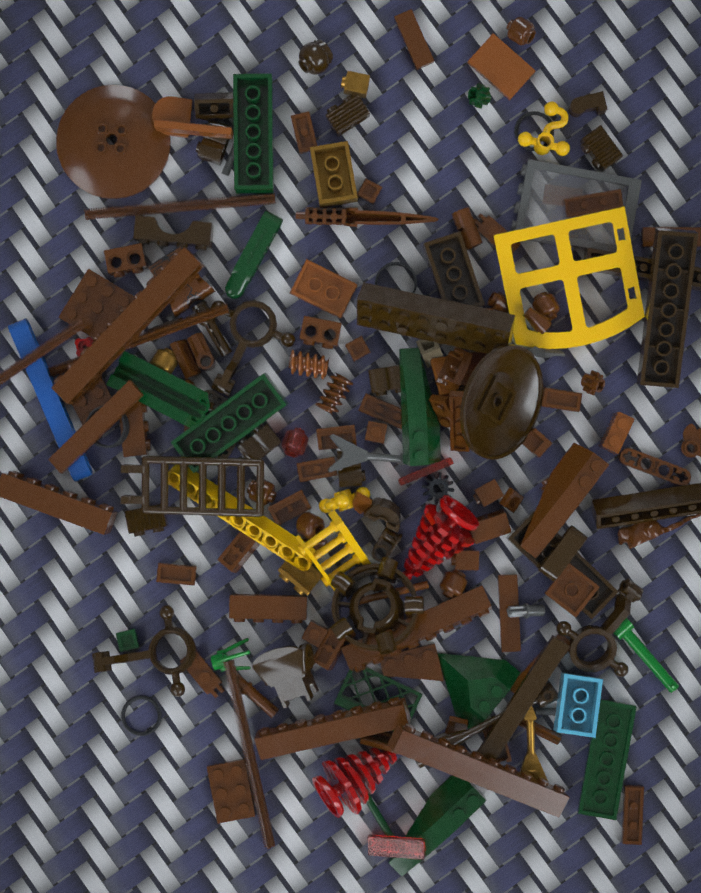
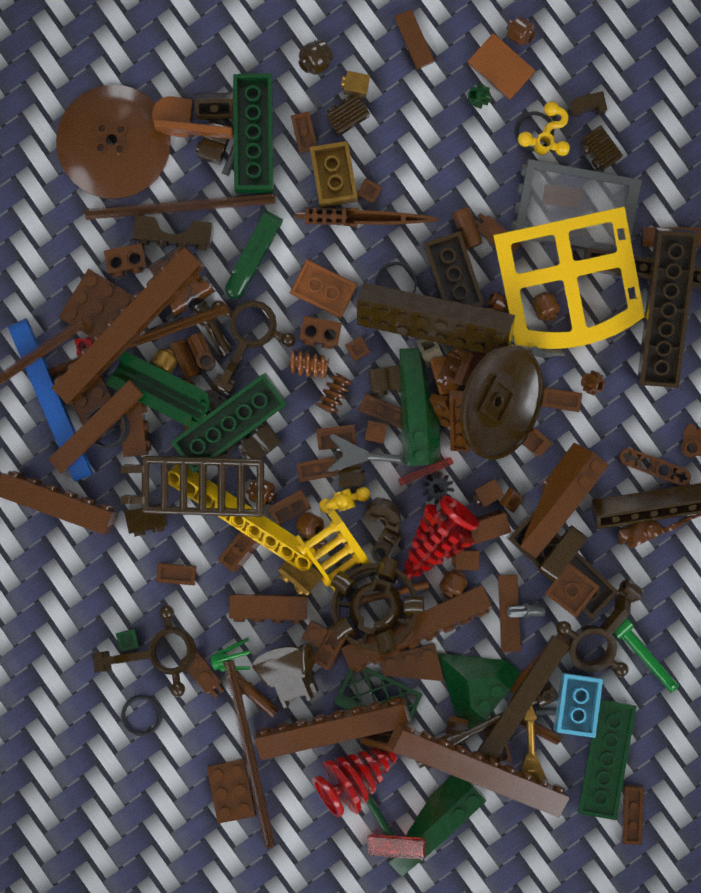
(295, 442): clear red head -> none
(361, 502): dark orange tile -> none
(537, 320): reddish brown cone -> none
(592, 203): reddish brown tile -> none
(616, 432): dark orange brick -> none

